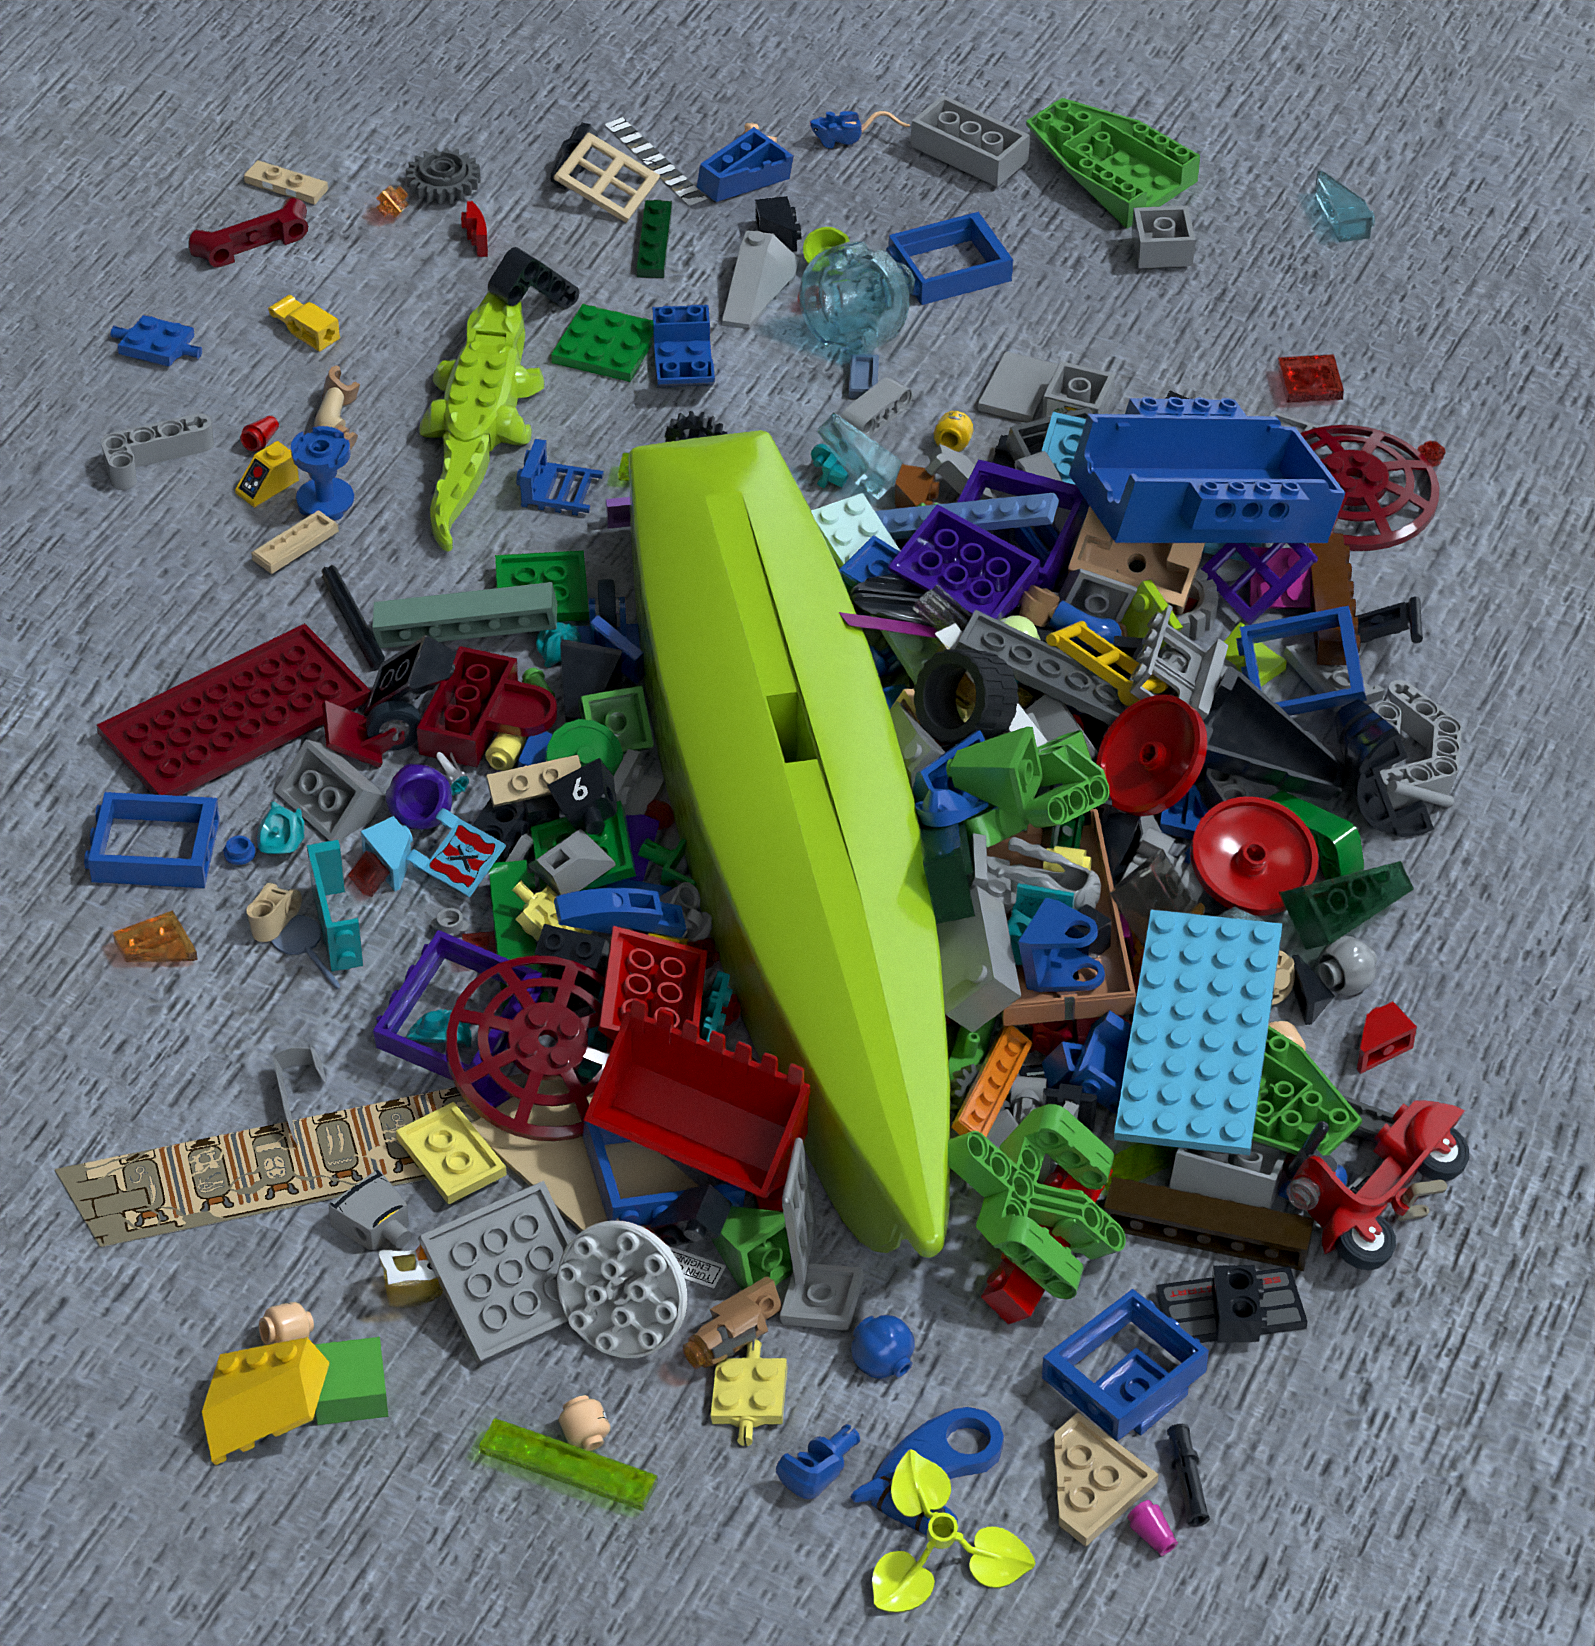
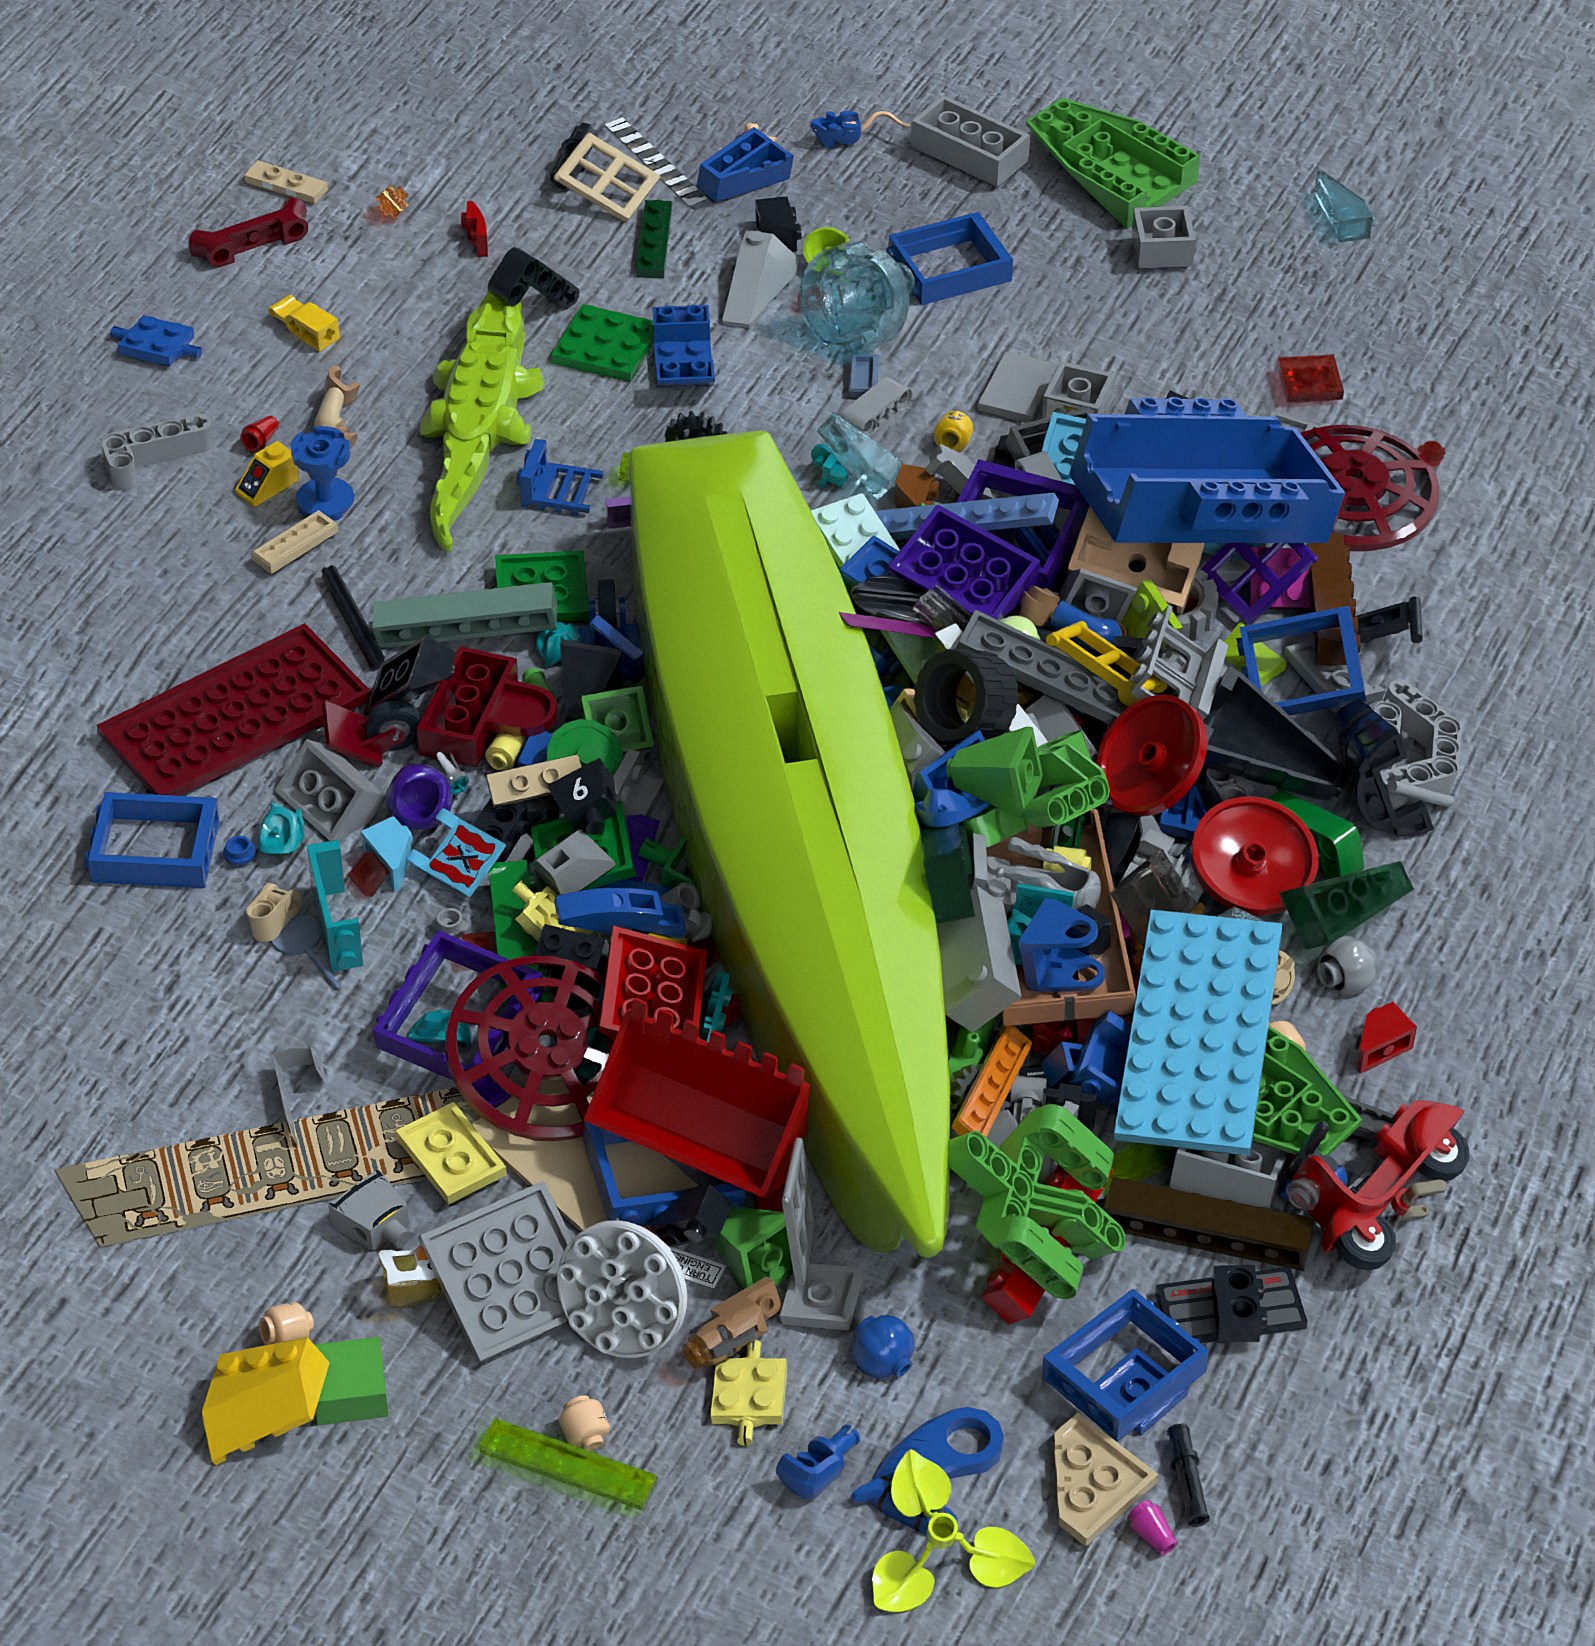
(155, 941): clear orange wing -> none
(443, 175): dark grey gear -> none
(660, 811): clear red plate -> none
(1309, 991): black slope -> none

